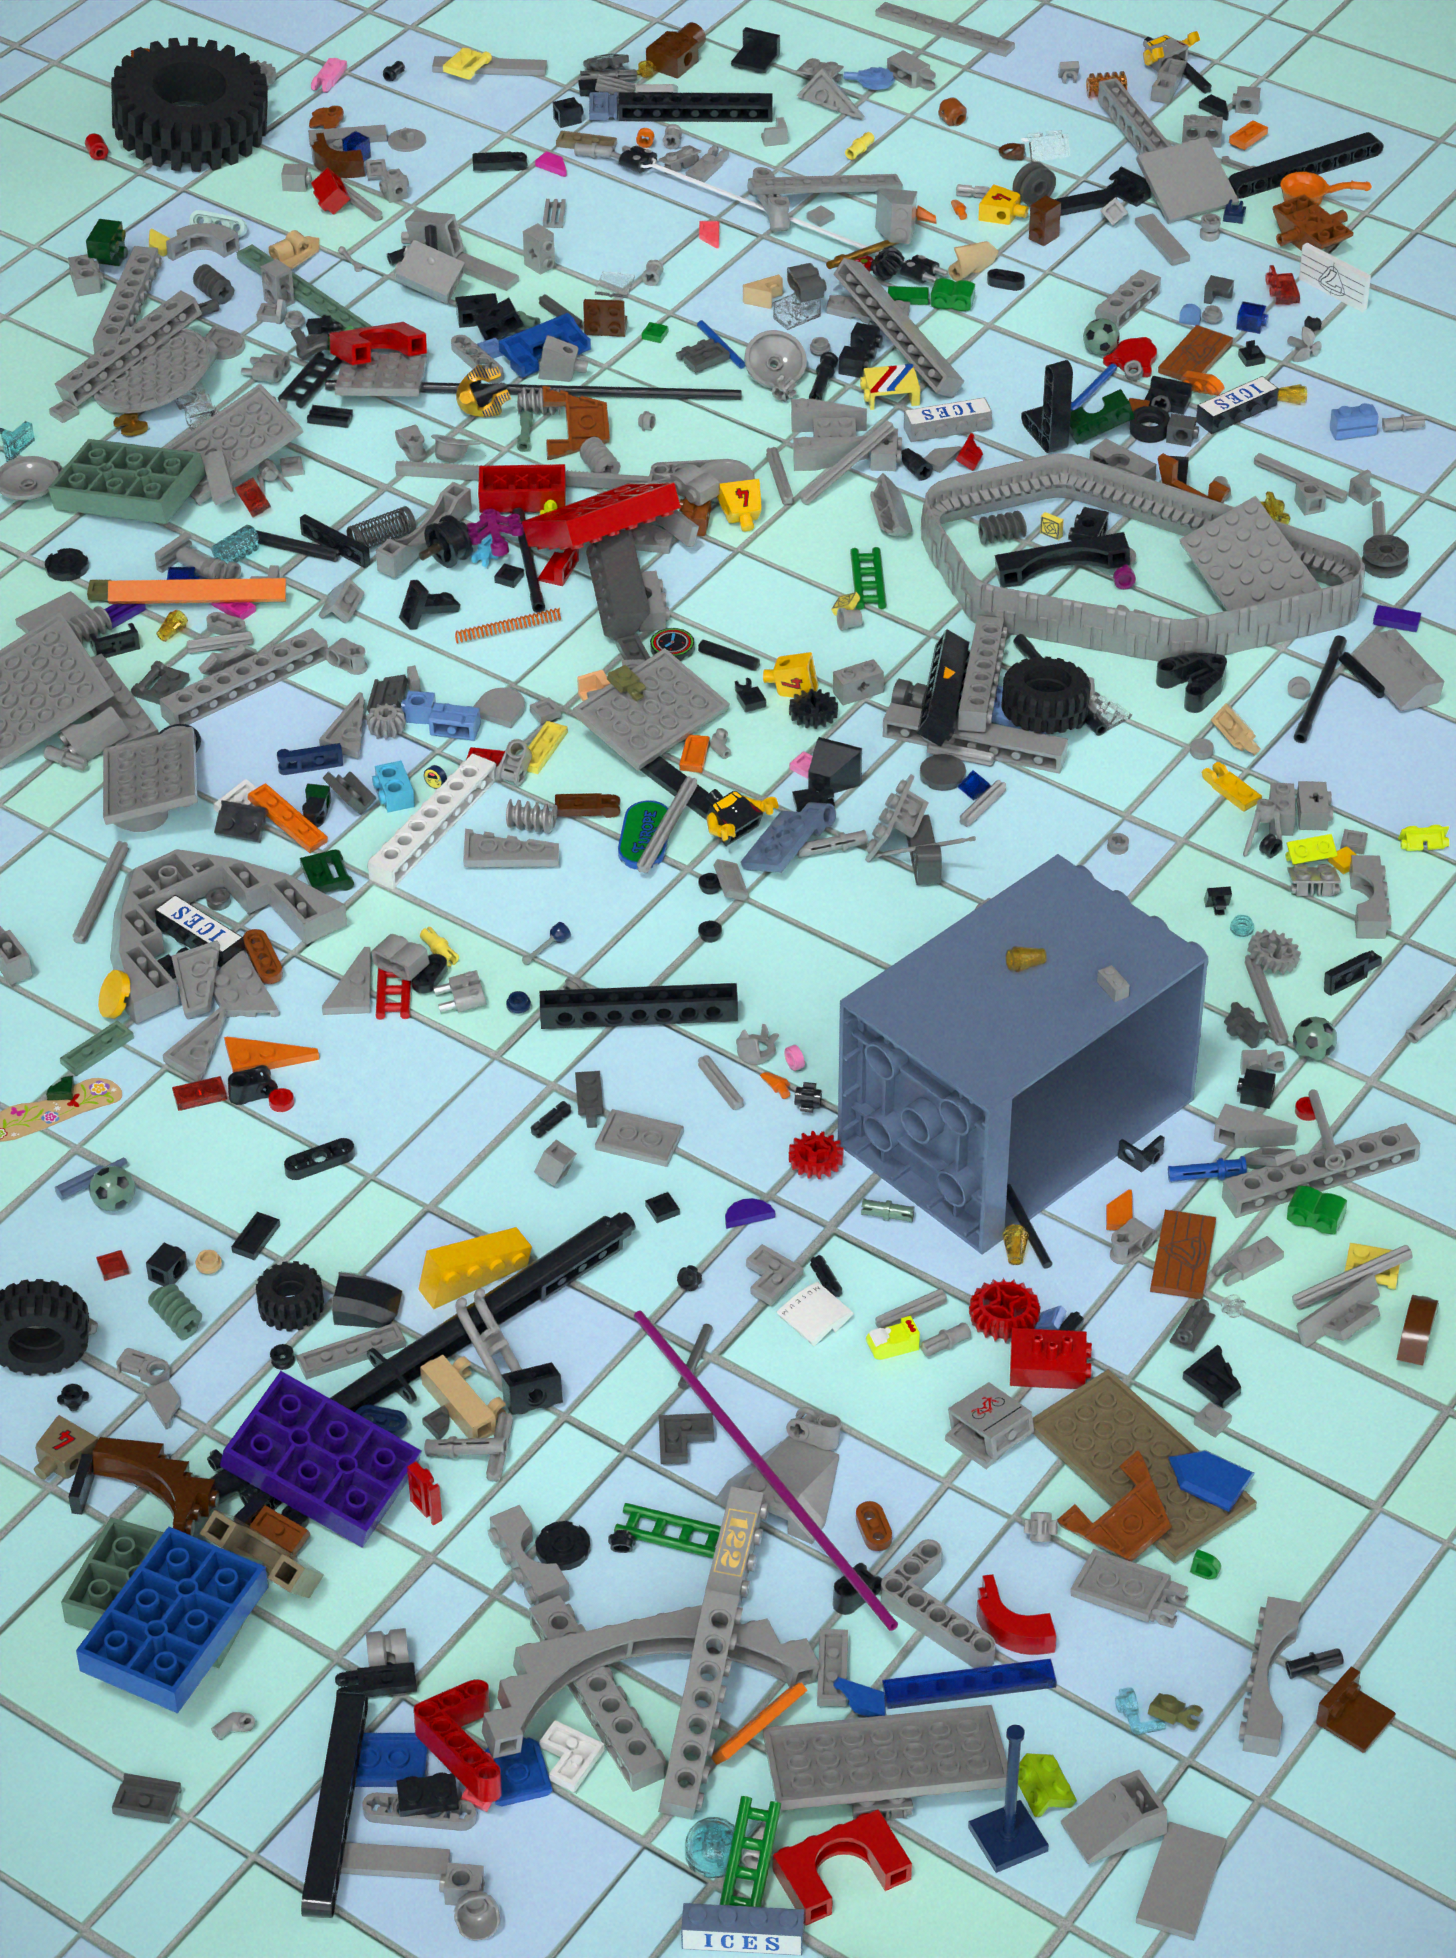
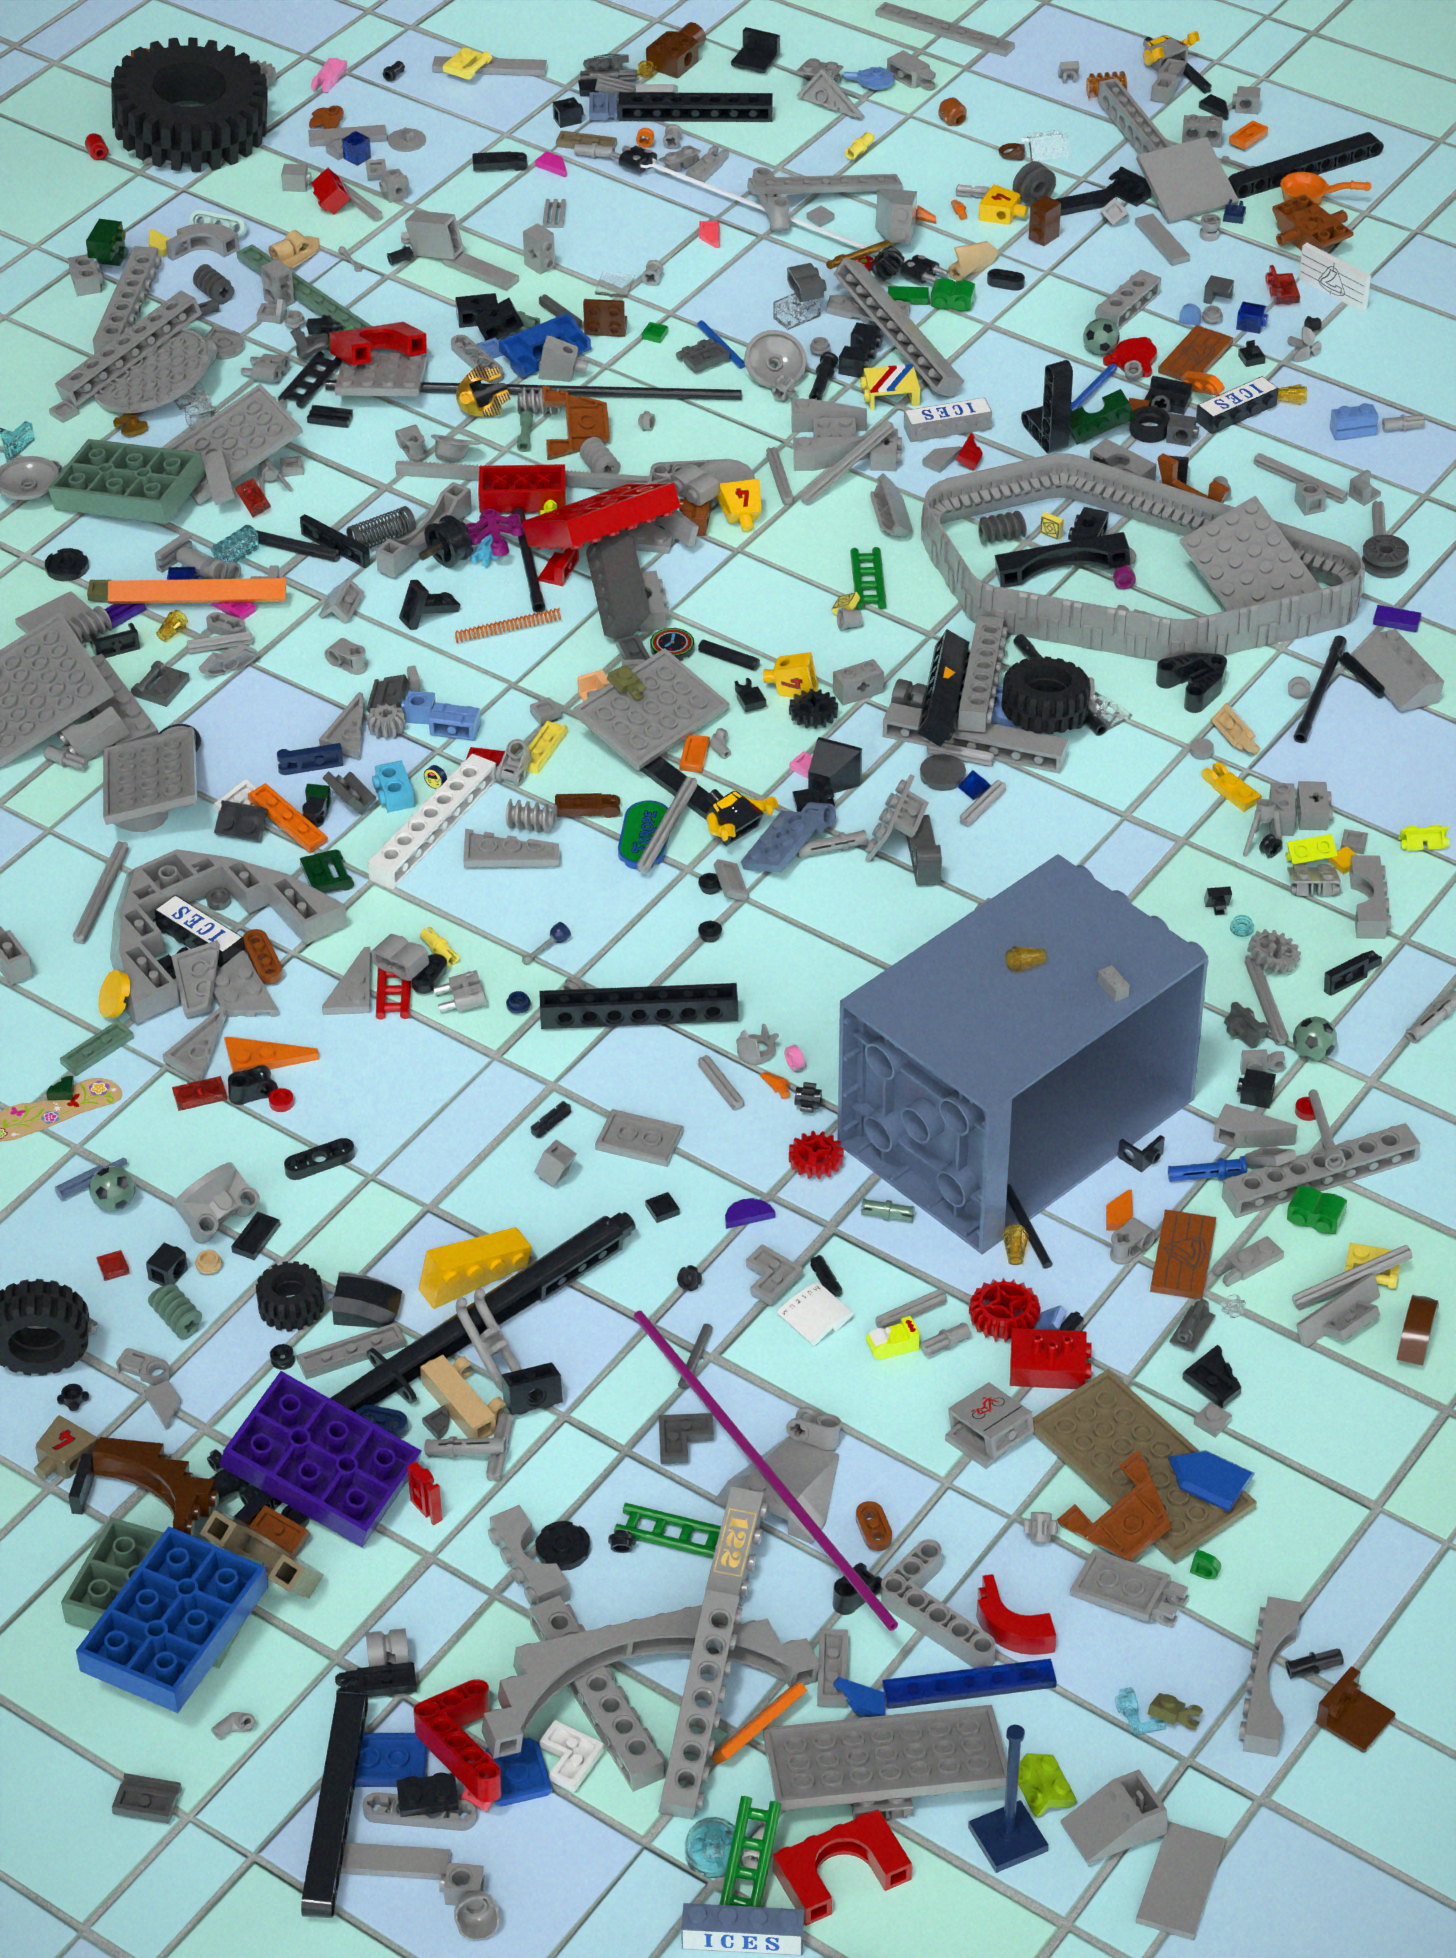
(215, 1200): none -> light grey piece
(244, 678): light grey brick -> none
(343, 163): reddish brown arch -> none
(429, 269): light grey piece -> none
(501, 706): light grey tile -> none
(509, 575): black tile -> none
(589, 1096): dark grey hinge -> none
(762, 291): tan slope -> none
(775, 135): light grey panel -> none
(910, 849): light grey piece -> none
(916, 464): black hinge -> none
(1117, 849): light grey bush -> none
(1275, 508): clear yellow hips -> none

